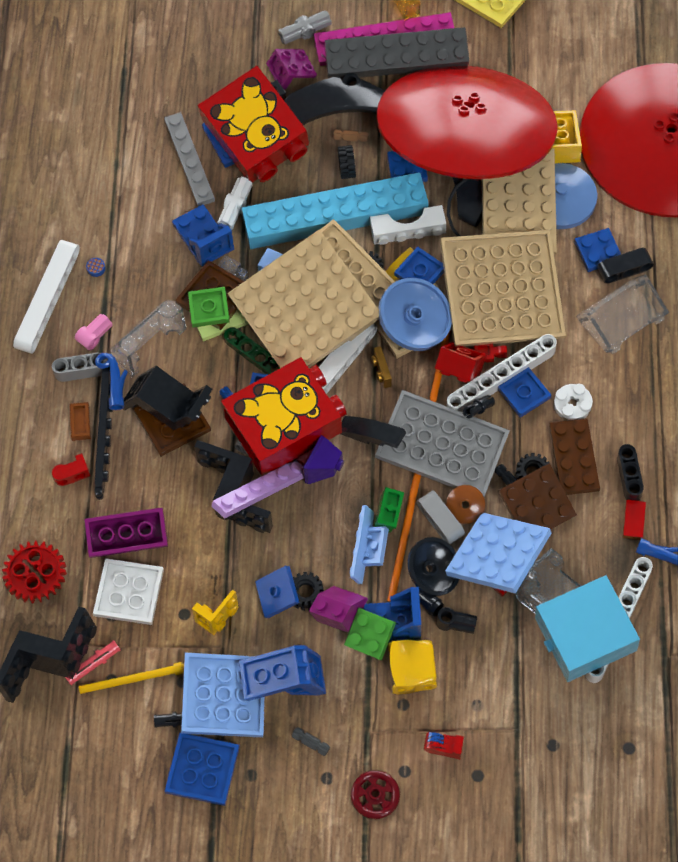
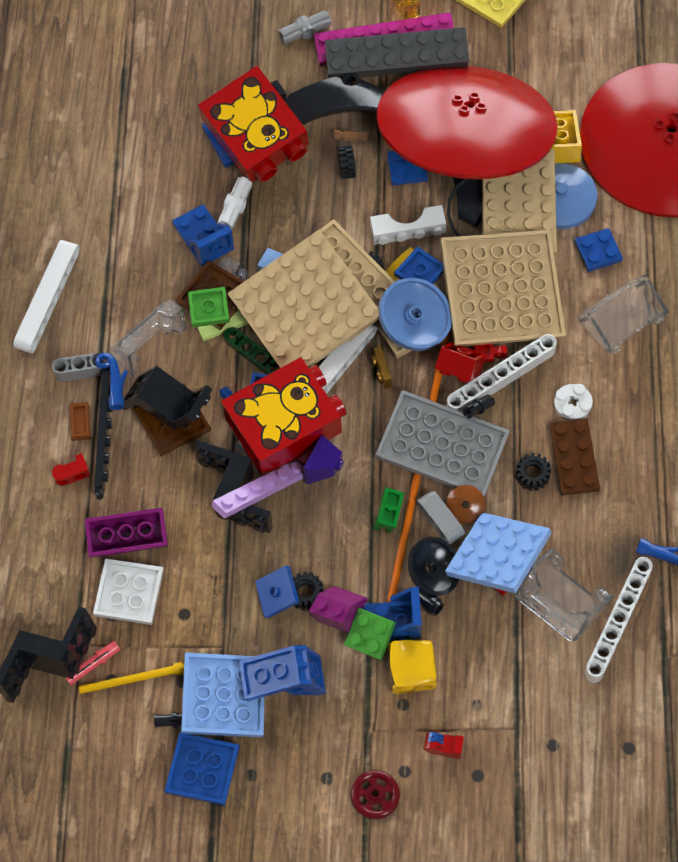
(20, 583): red gear -> none
(90, 335): bright pink piece -> none
(95, 267): tile -> none
(189, 159): light grey plate -> none
(216, 621): yellow bracket -> none
(290, 64): magenta bracket -> none
(310, 741): dark grey axle -> none
(349, 206): medium azure brick -> none
(369, 545): light blue bracket -> none
(372, 431): black slope -> none
(459, 621): black piece -> none
(507, 476): black axle -> none
(524, 392): blue plate -> none
(538, 499): reddish brown plate -> none
(586, 628): medium azure container -> none
(625, 265): black beam -> none
(630, 464): black beam -> none
(634, 519): red tile -> none

